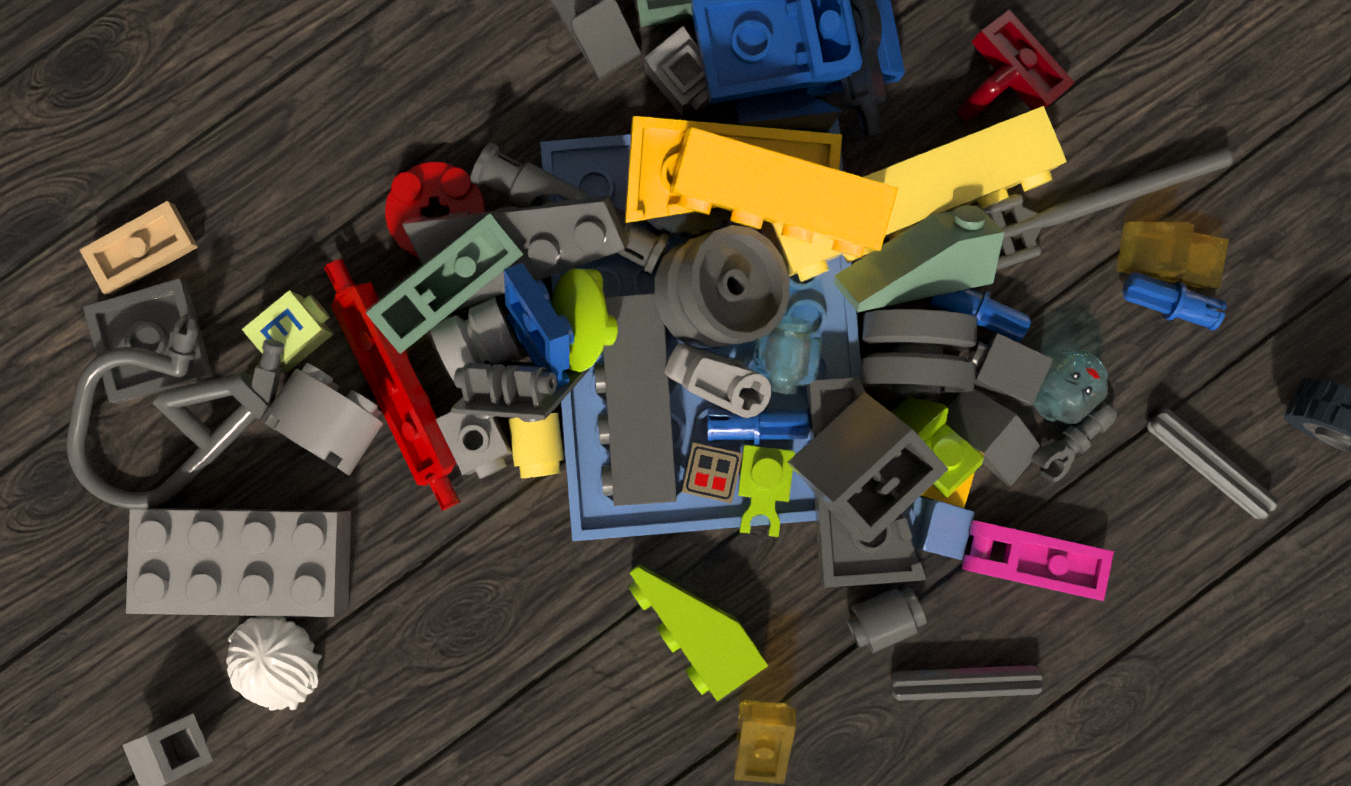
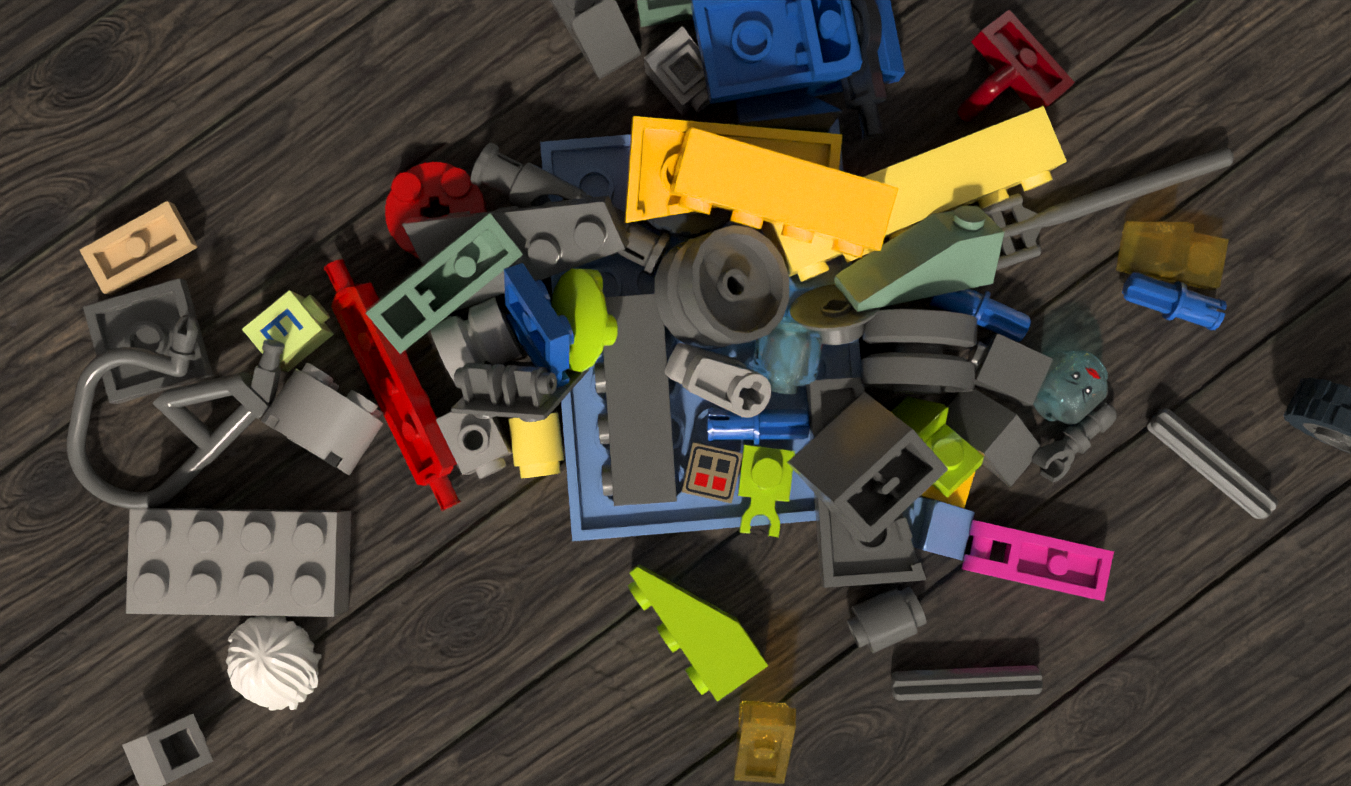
(830, 315): none -> dark grey piece

